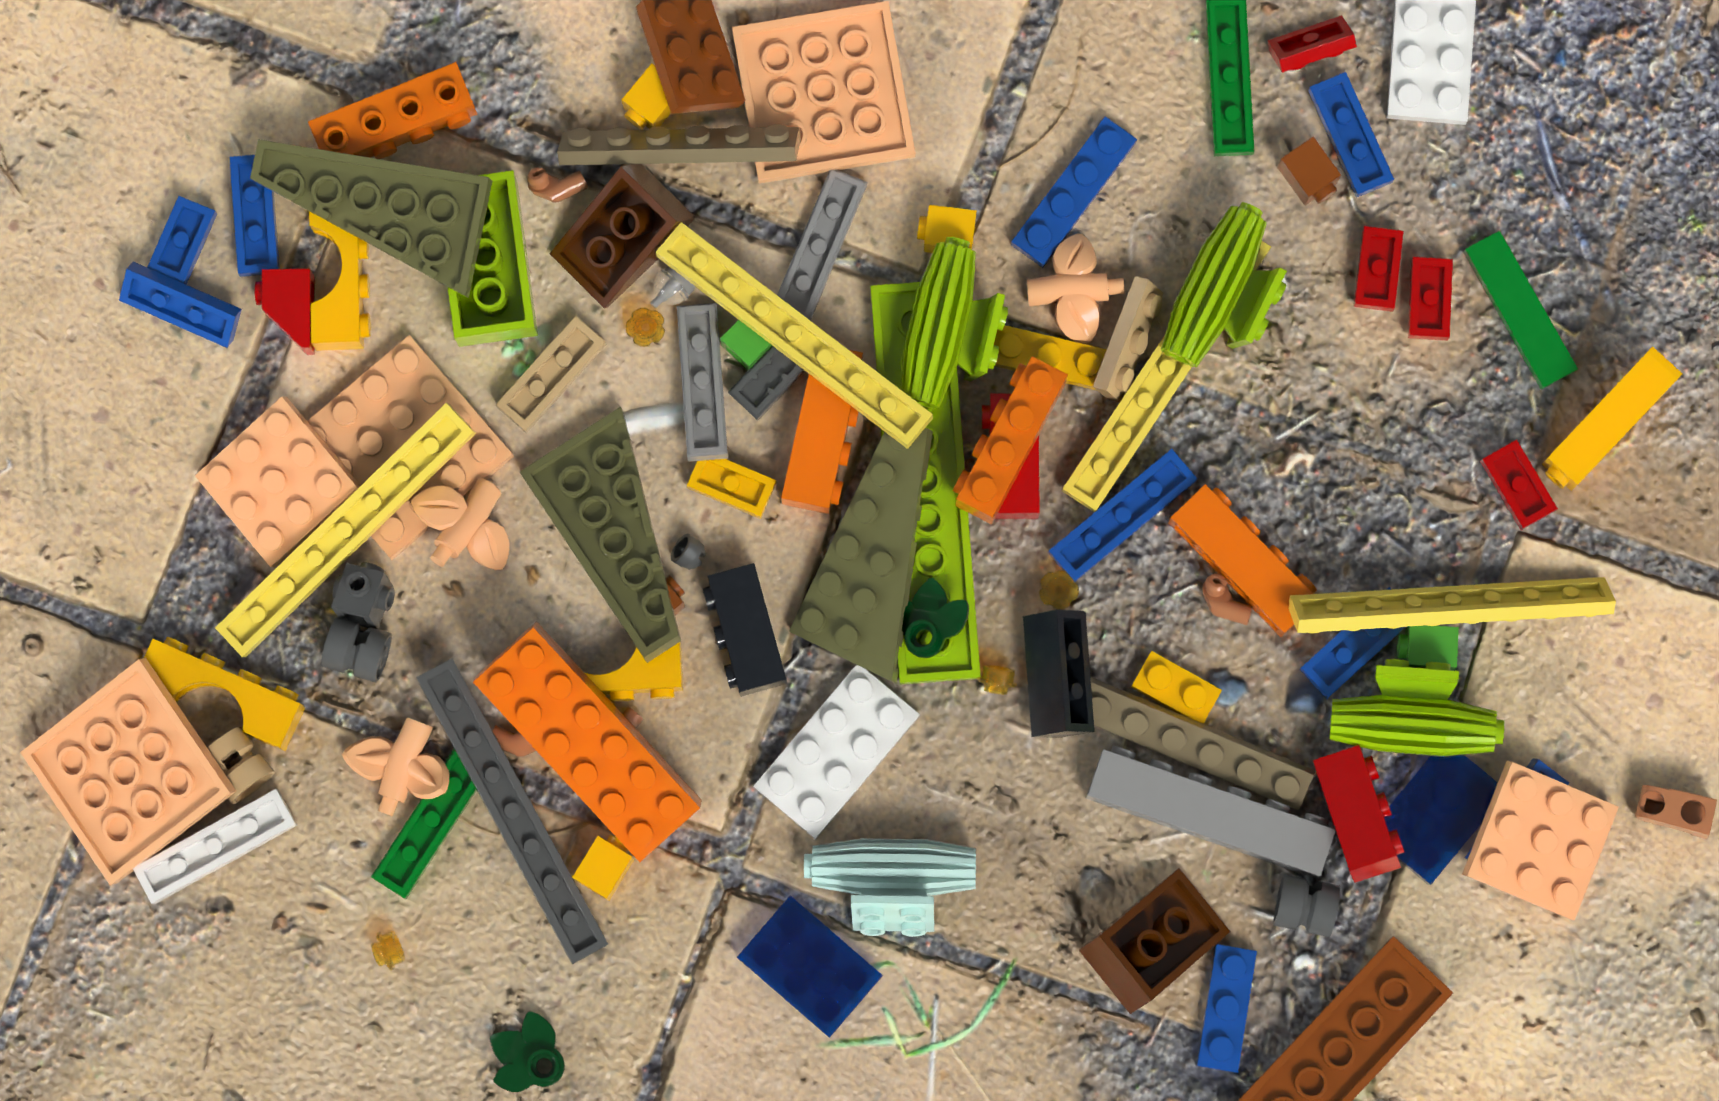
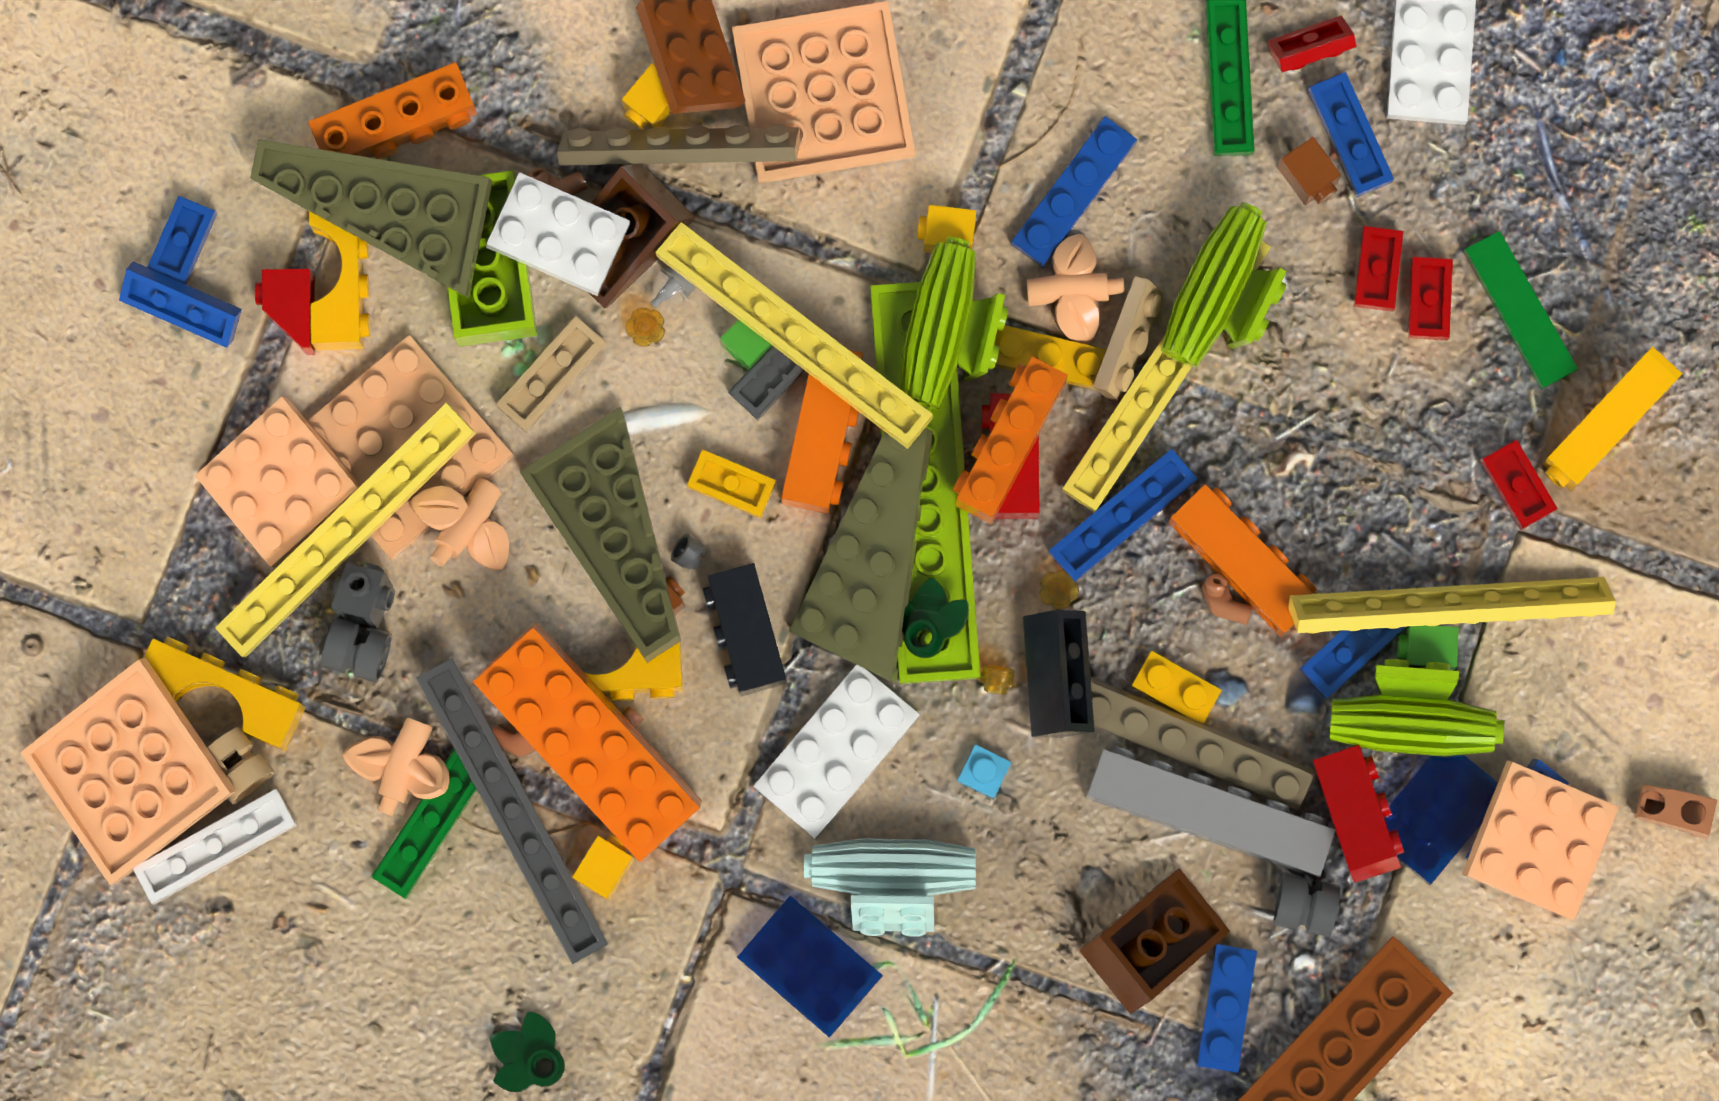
(253, 220): blue plate -> none
(388, 950): clear yellow plate -> none
(558, 234): none -> white plate
(702, 382): light grey tile -> none
(821, 241): light grey tile -> none
(984, 771): none -> medium azure plate

